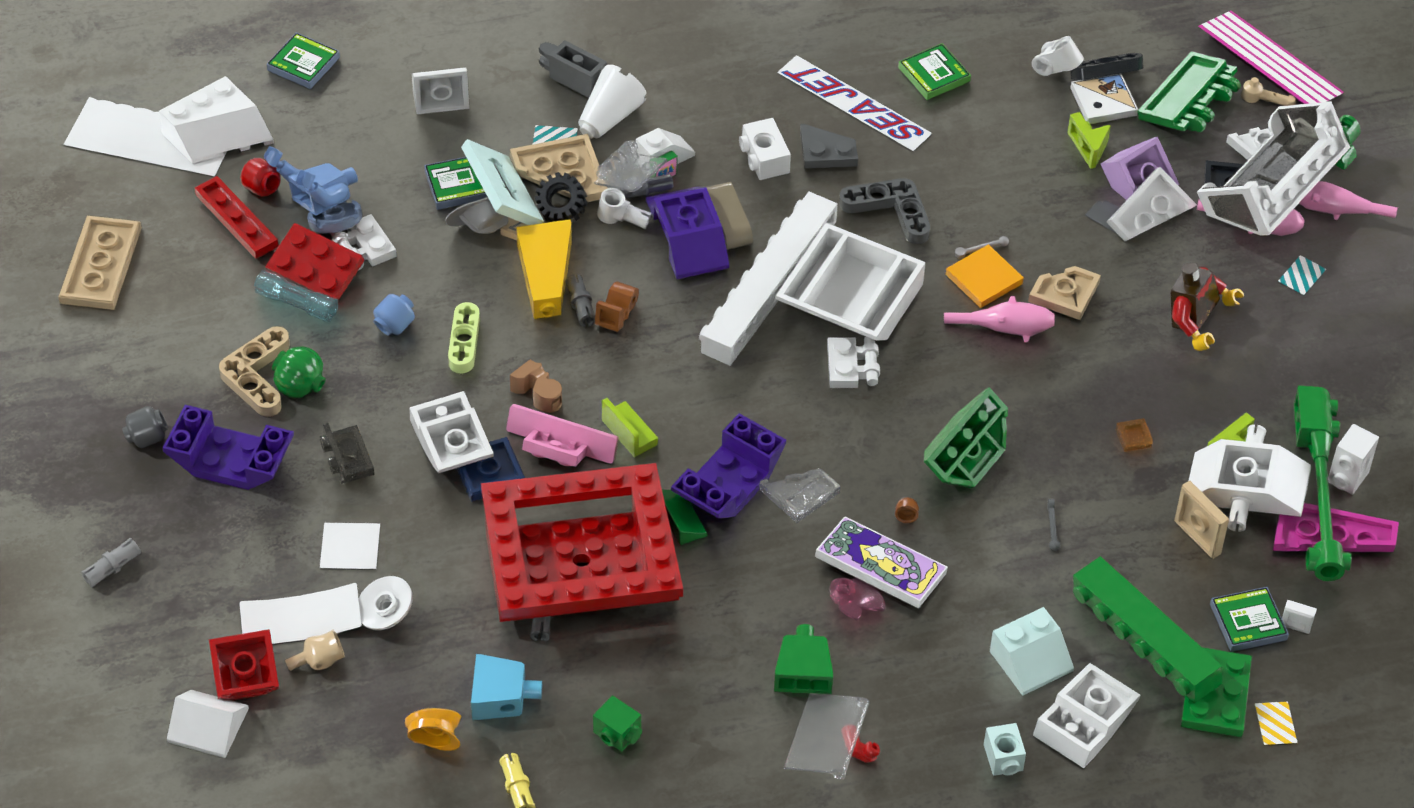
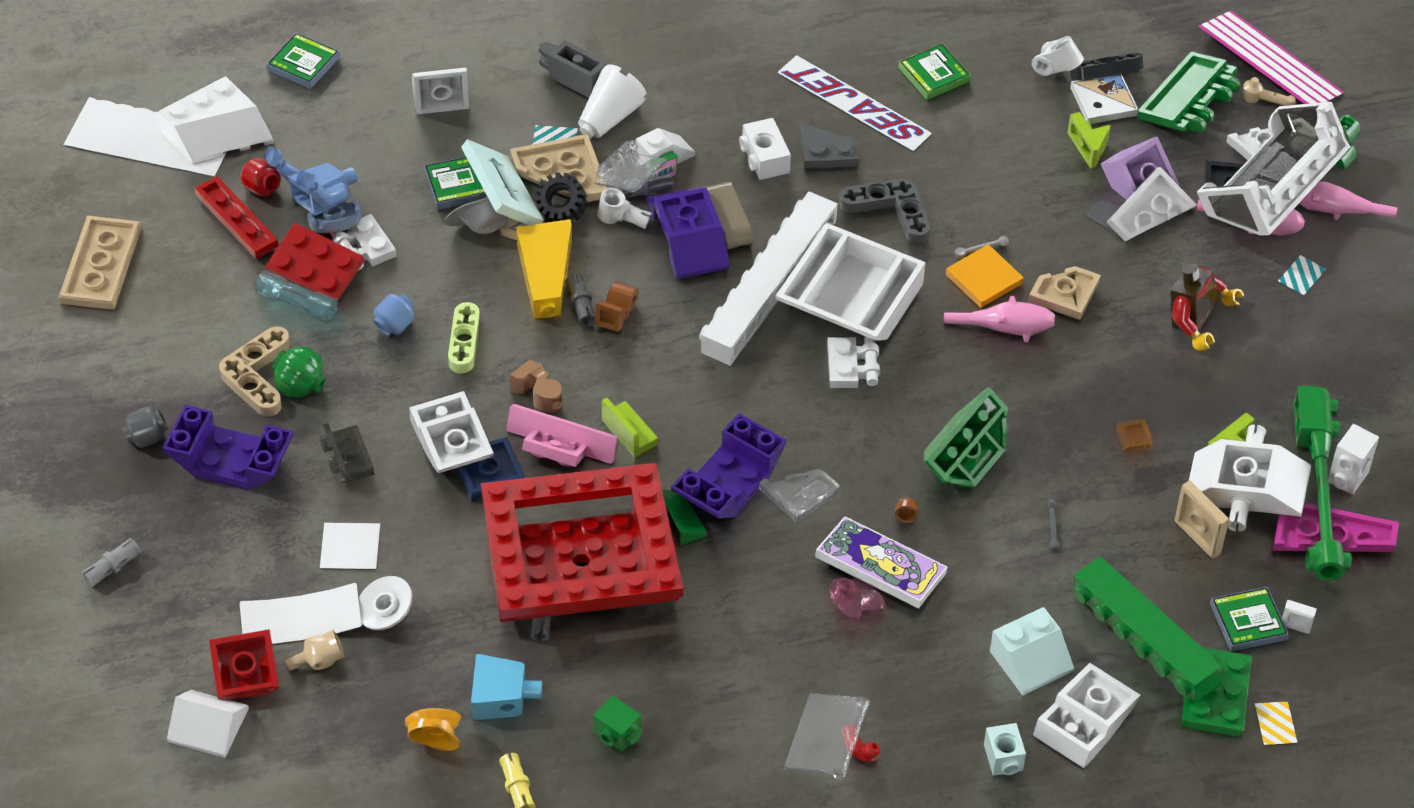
(804, 663): green torso -> none

